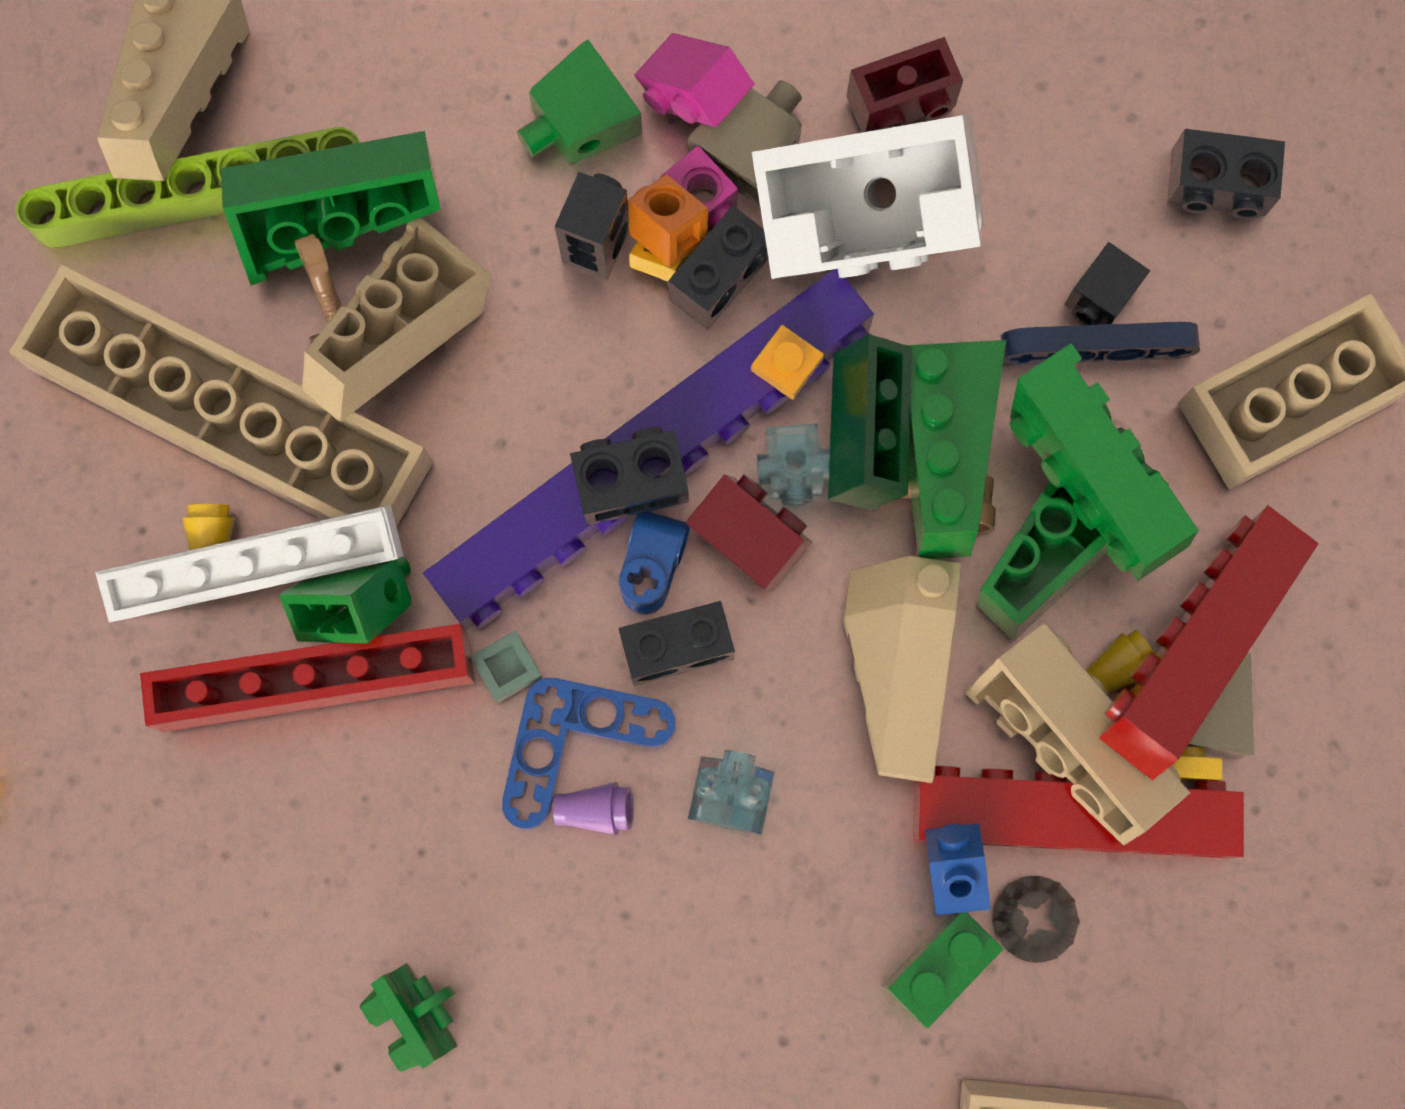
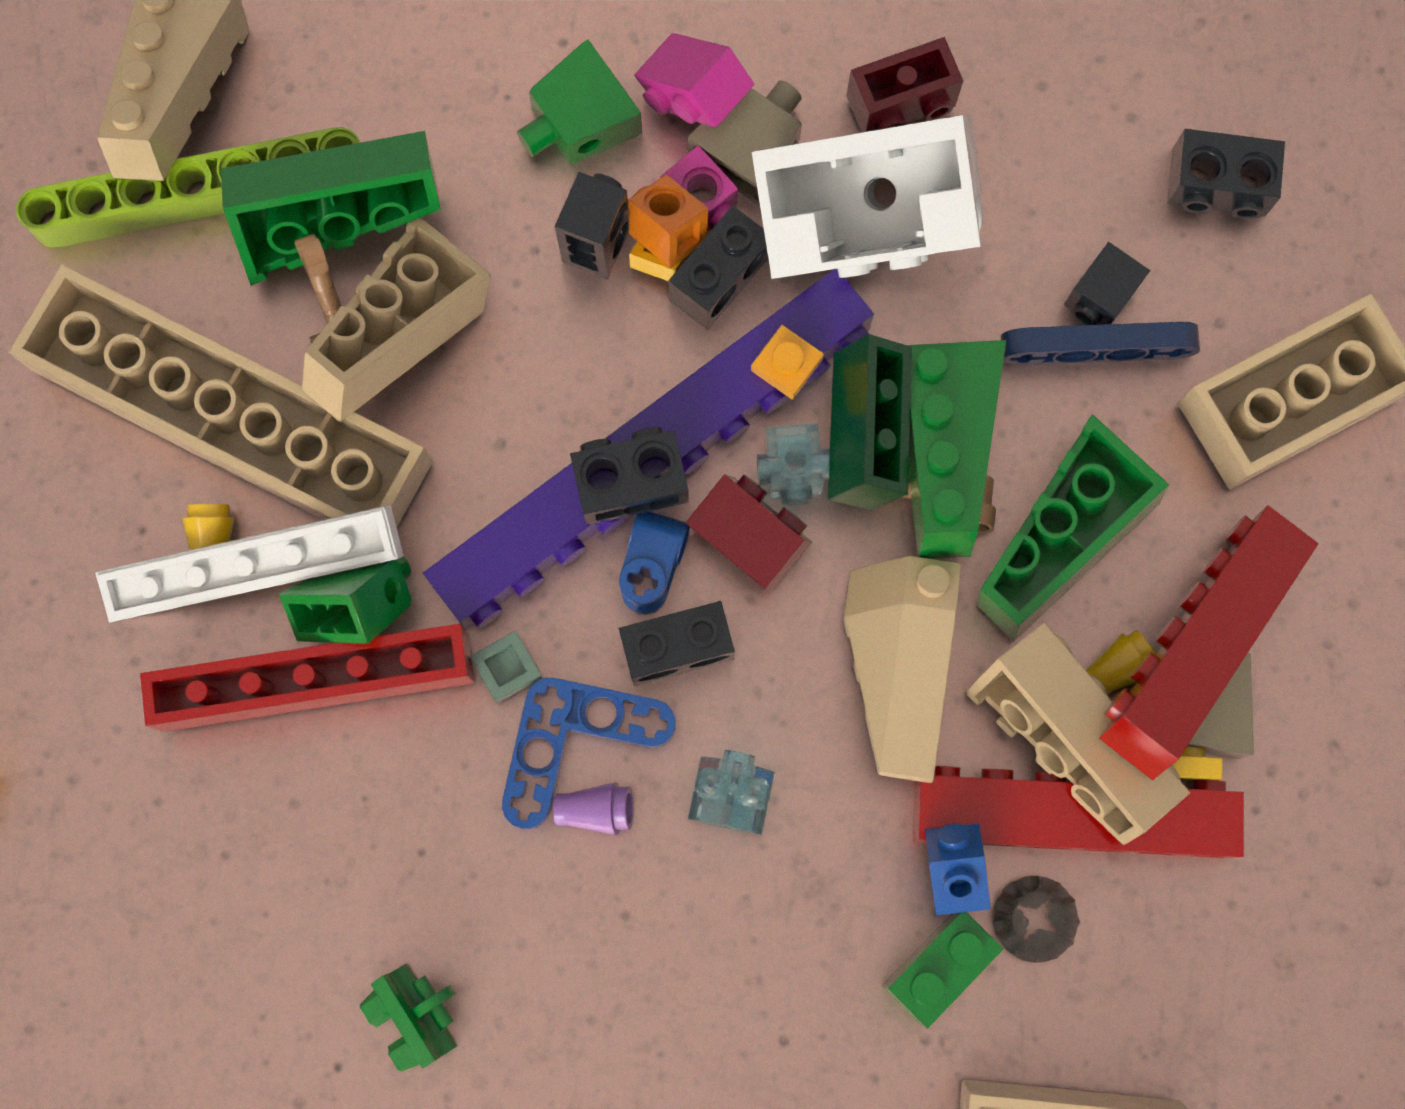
(1099, 465): green wedge -> none

